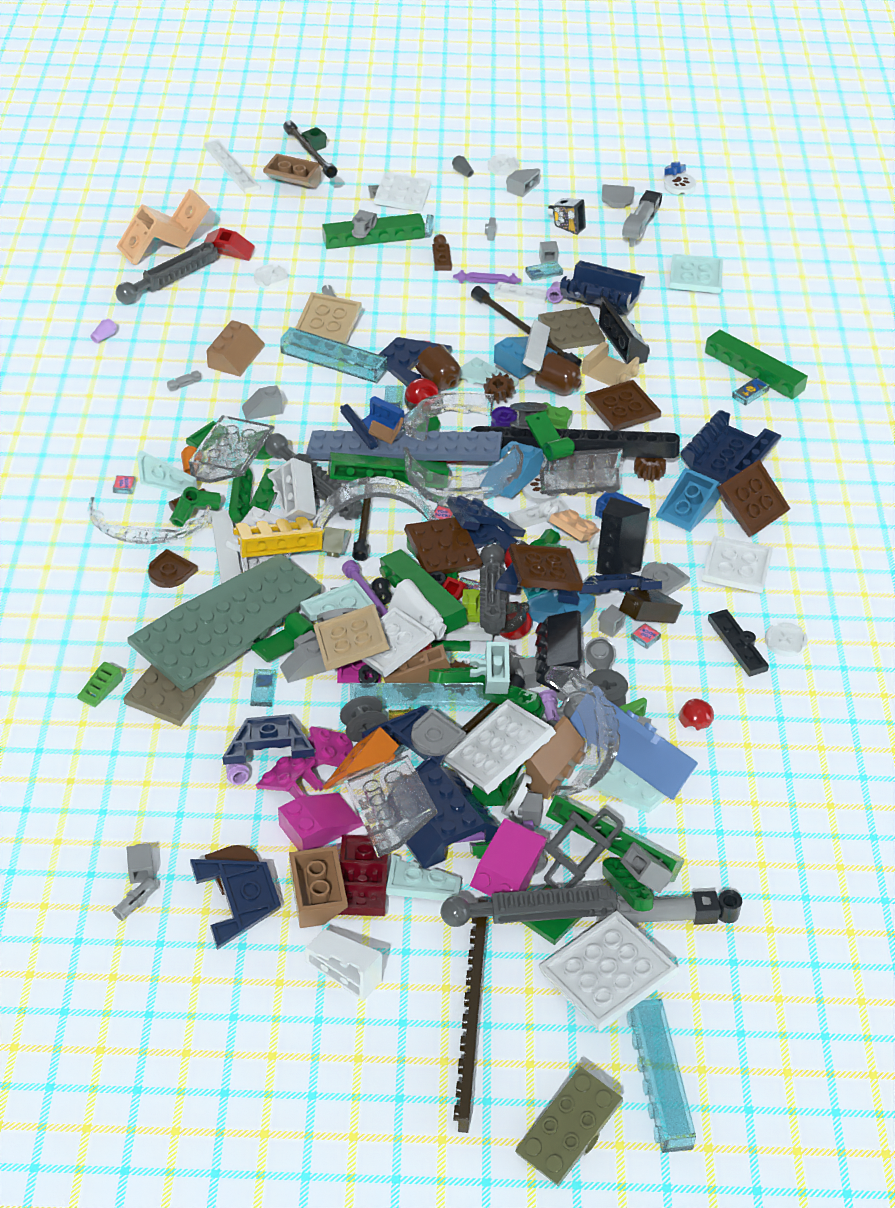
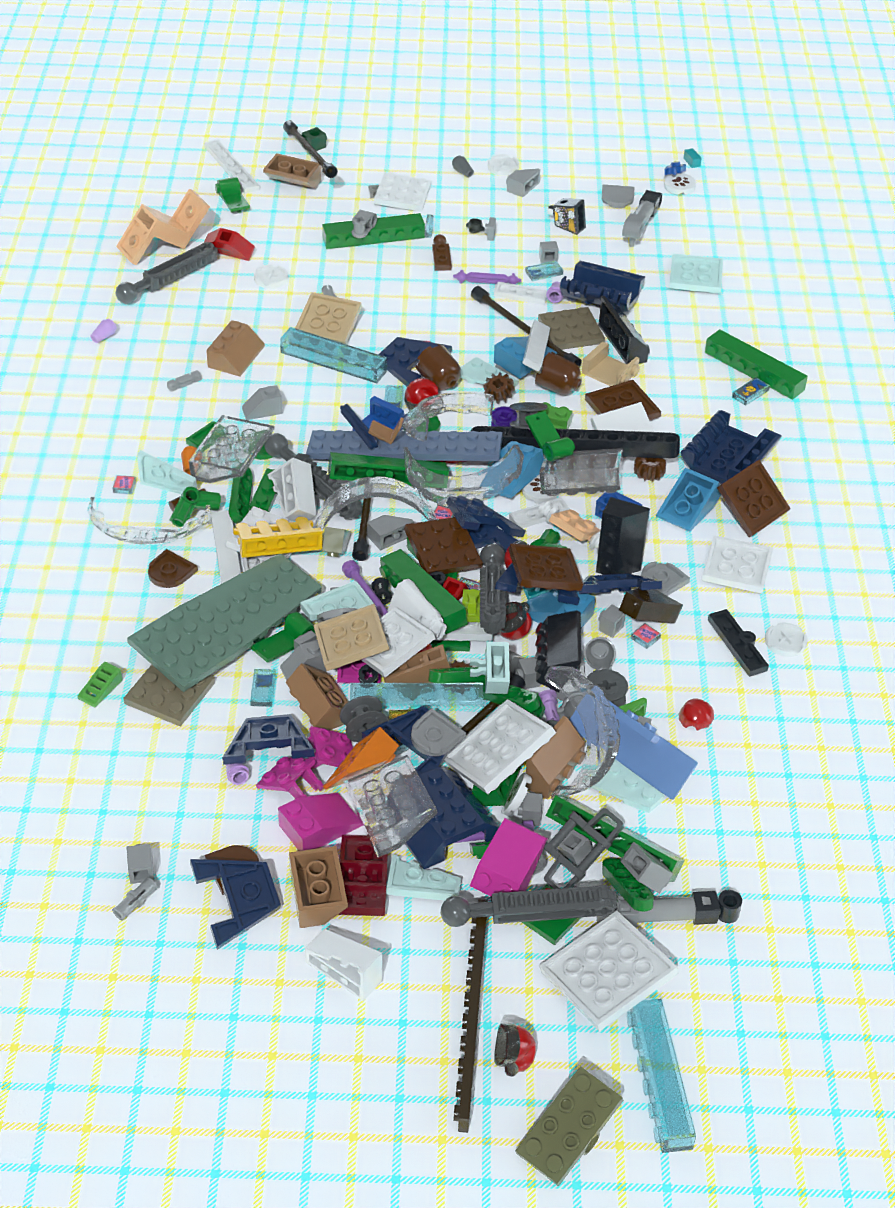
(231, 194): none -> green door
(317, 696): none -> medium nougat slope
(387, 530): none -> light grey slope
(475, 225): none -> pearl dark grey plate
(514, 1048): none -> clear smoke piece
(575, 847): none -> light grey plate
(623, 419): none -> white tile
(692, 158): none -> teal piece

